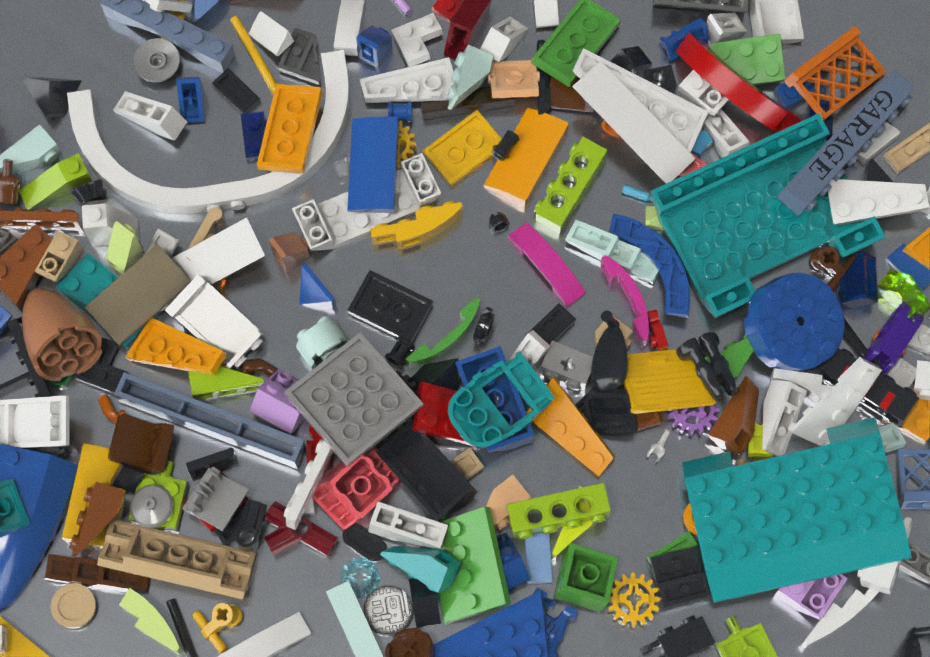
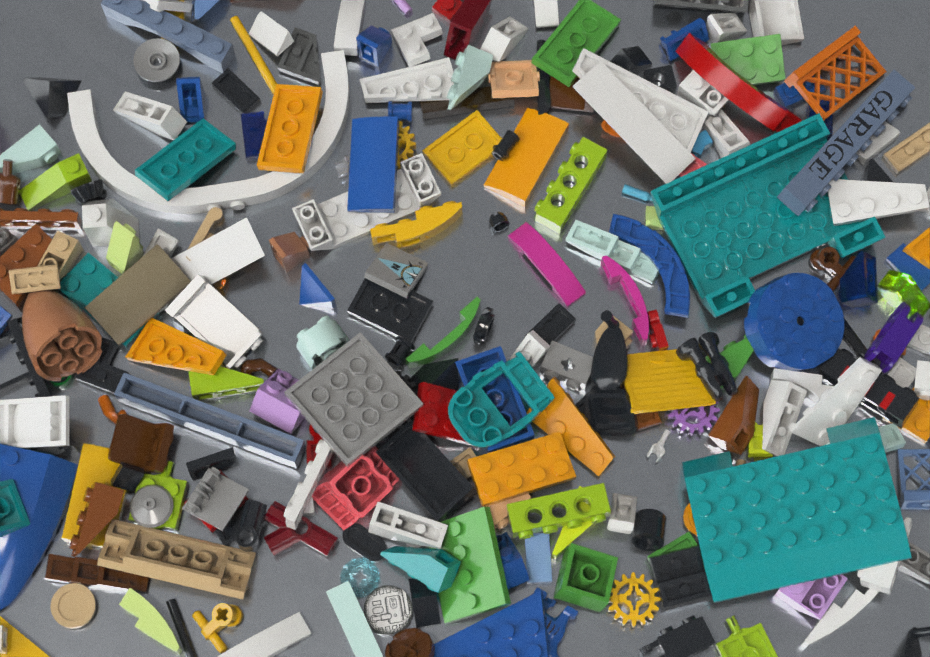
(34, 279): none -> tan plate
(185, 159): none -> teal plate
(396, 270): none -> light grey tile
(521, 469): none -> light orange plate
(622, 513): none -> white slope
(649, 530): none -> black piece

